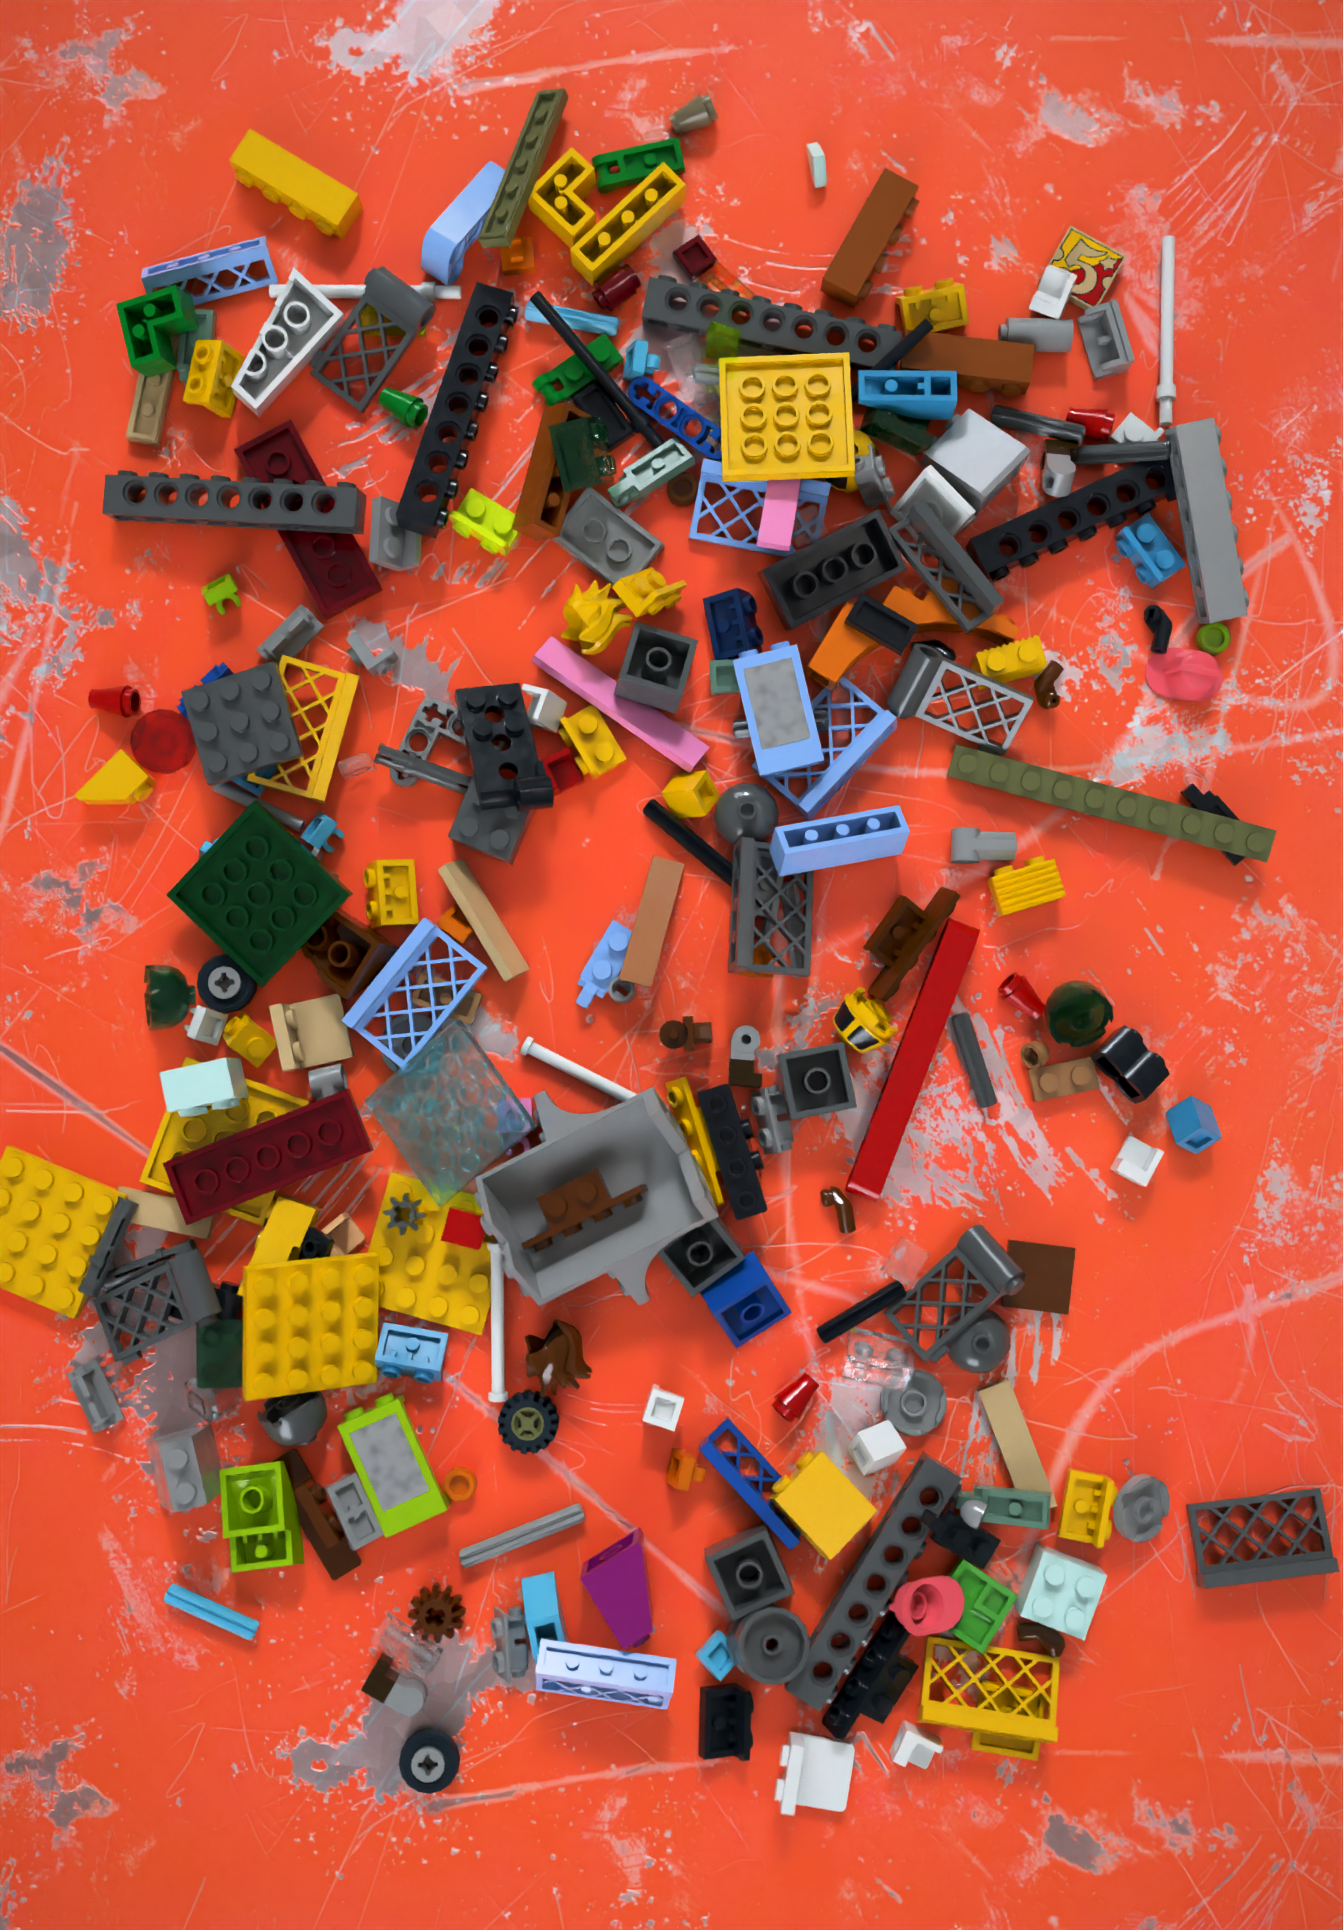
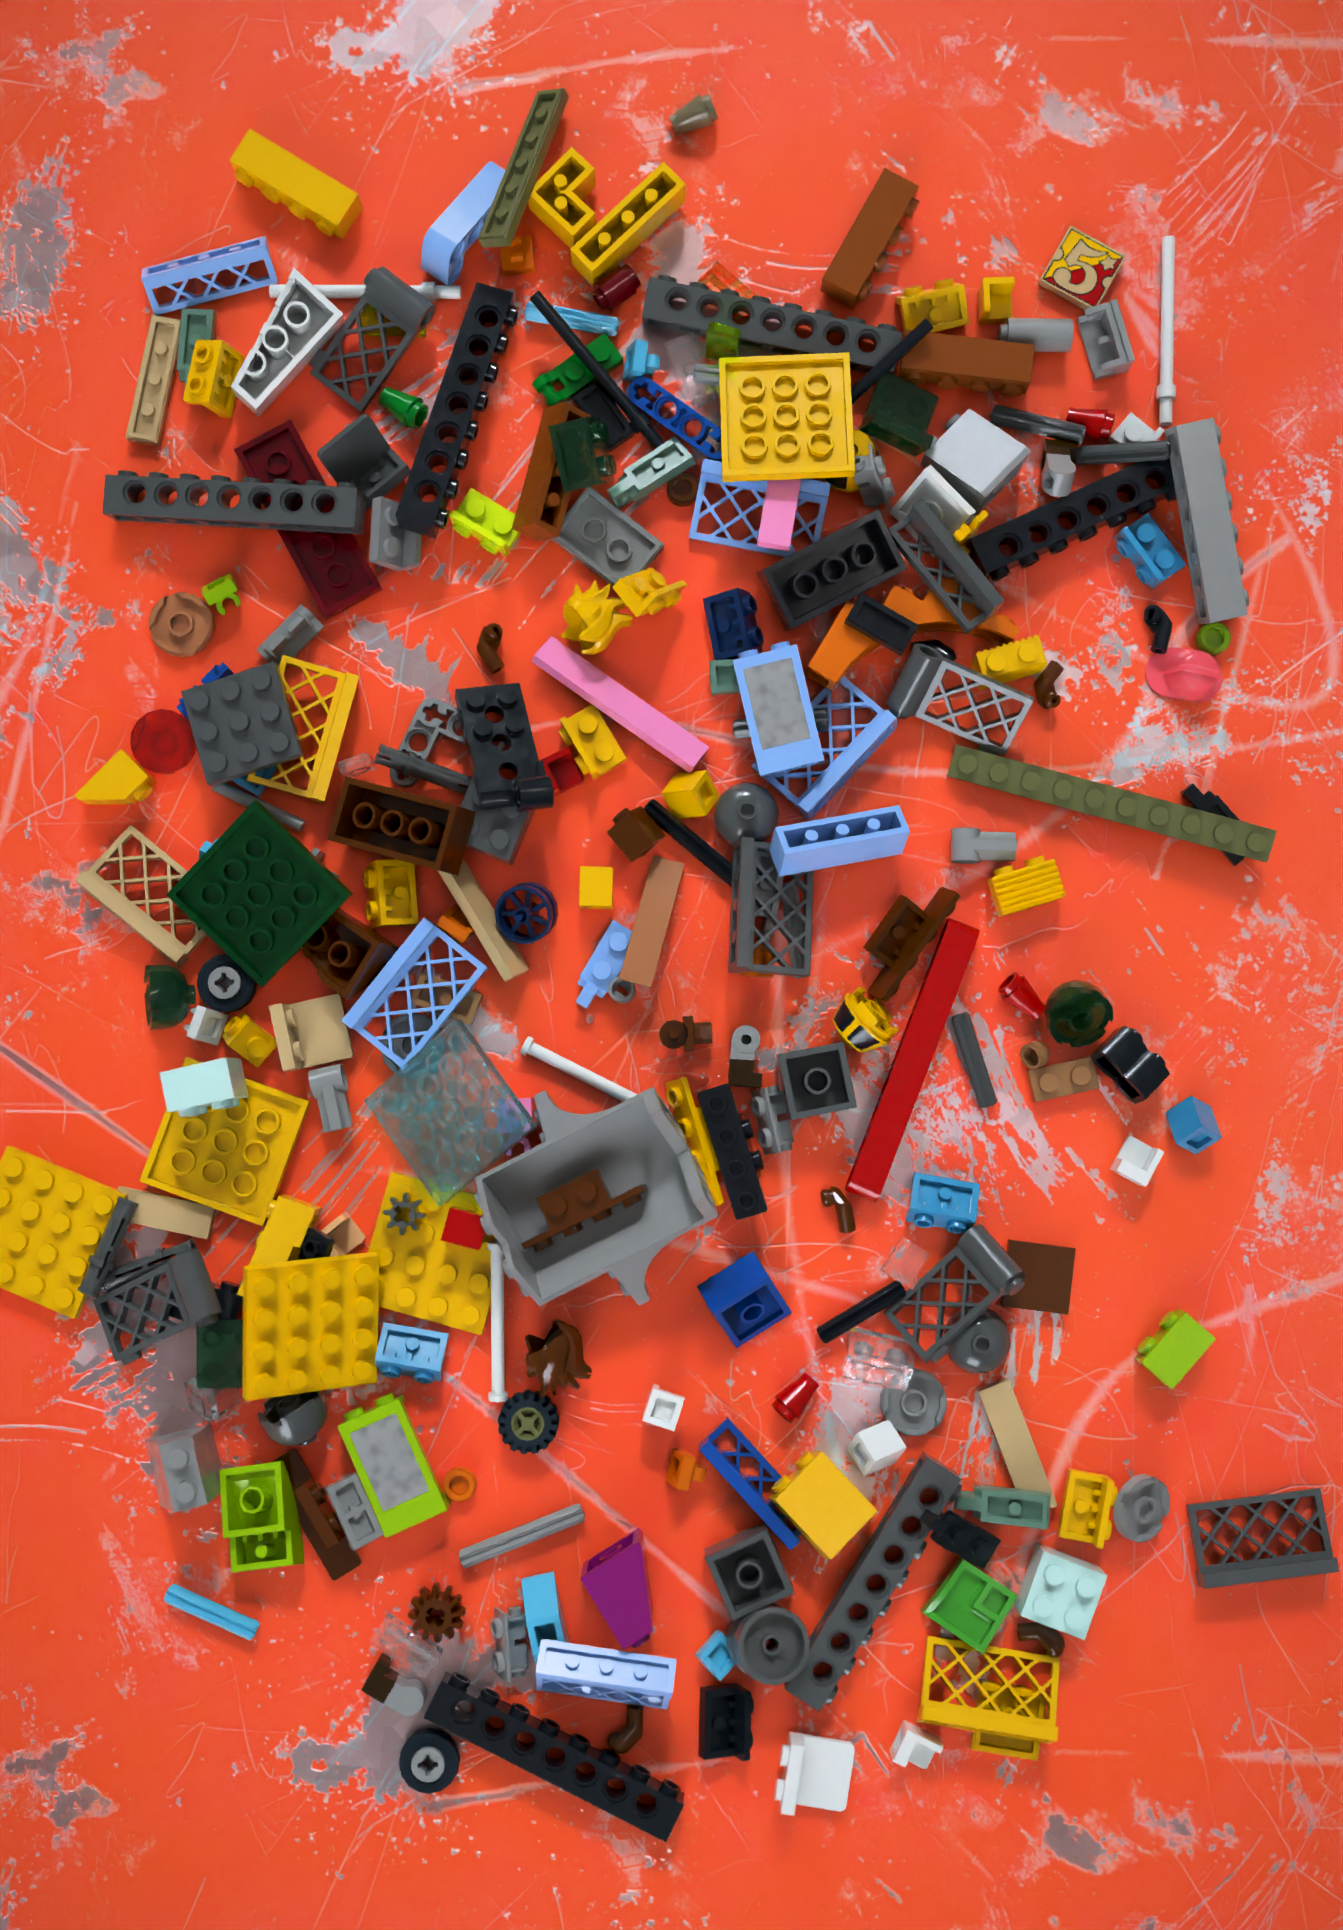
(95, 1396): light grey hinge -> none
(116, 700): red cone -> none
(128, 910): none -> tan fence
(150, 323): green brick -> none
(181, 624): none -> nougat tile
(268, 1156): dark red plate -> none
(319, 830): medium azure tile -> none
(362, 655): light grey bracket -> none
(363, 458): none -> dark grey bracket
(402, 825): none -> reddish brown brick
(488, 645): none -> reddish brown arm
(526, 912): none -> dark blue wheel
(545, 708): white panel -> none
(563, 1772): none -> black brick
(596, 887): none -> yellow panel
(631, 1734): none -> reddish brown arm
(635, 832): none -> reddish brown brick
(636, 163): green plate -> none
(656, 667): dark grey brick -> none
(694, 257): dark red tile -> none
(702, 1255): dark grey brick -> none
(808, 526): clear tile -> none
(817, 164): light aqua tile -> none
(874, 1682): black bracket -> none
(910, 393): dark azure slope -> none
(929, 1605): coral piece -> none
(943, 1203): none -> dark azure bracket
(967, 532): none -> yellow piece
(973, 1512): light grey hinge -> none
(995, 300): none -> yellow panel
(1053, 292): white panel -> none
(1174, 1347): none -> lime brick

